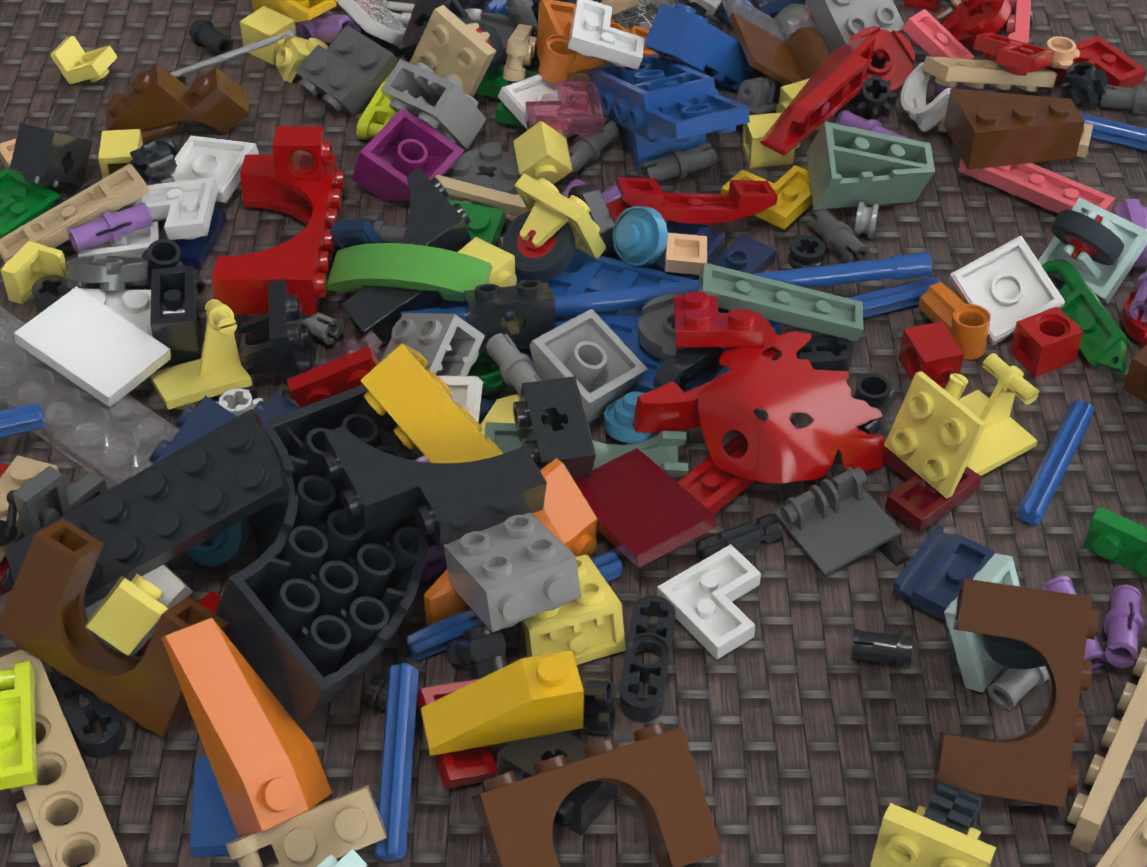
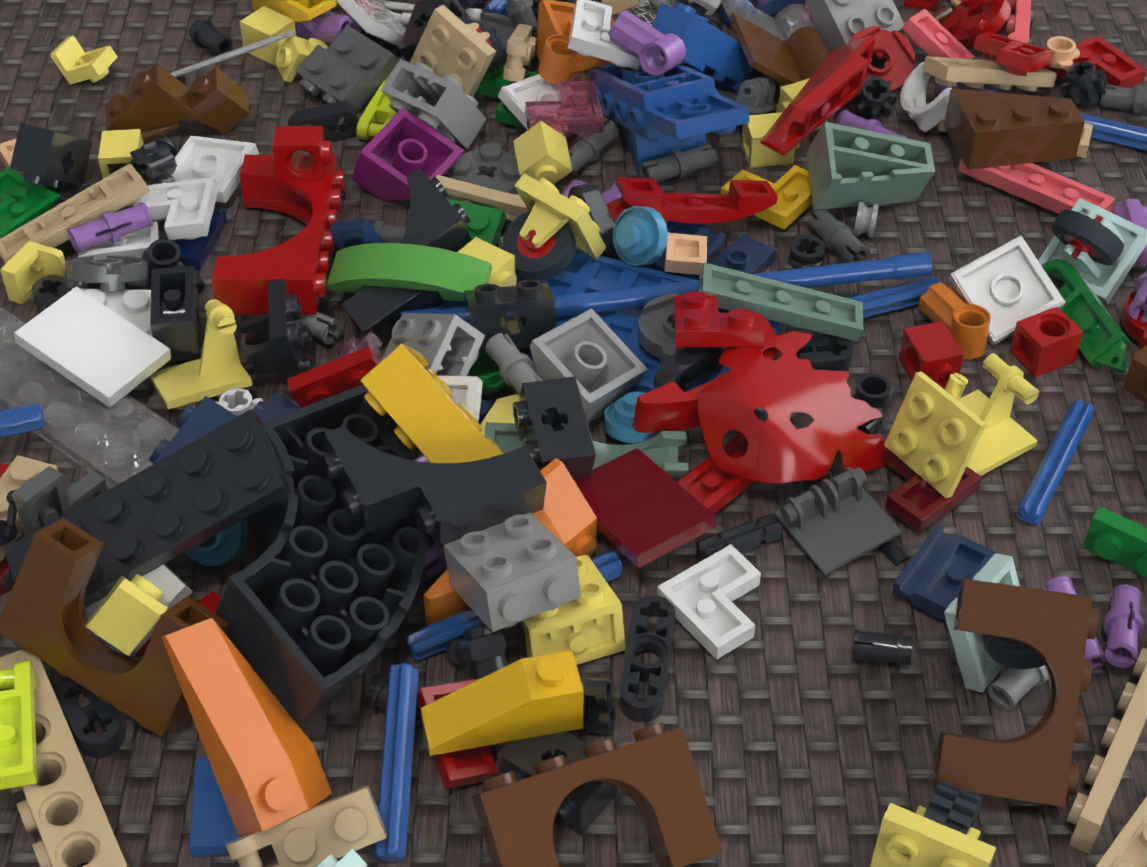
(328, 117): none -> black beam
(646, 42): none -> medium lavender piece

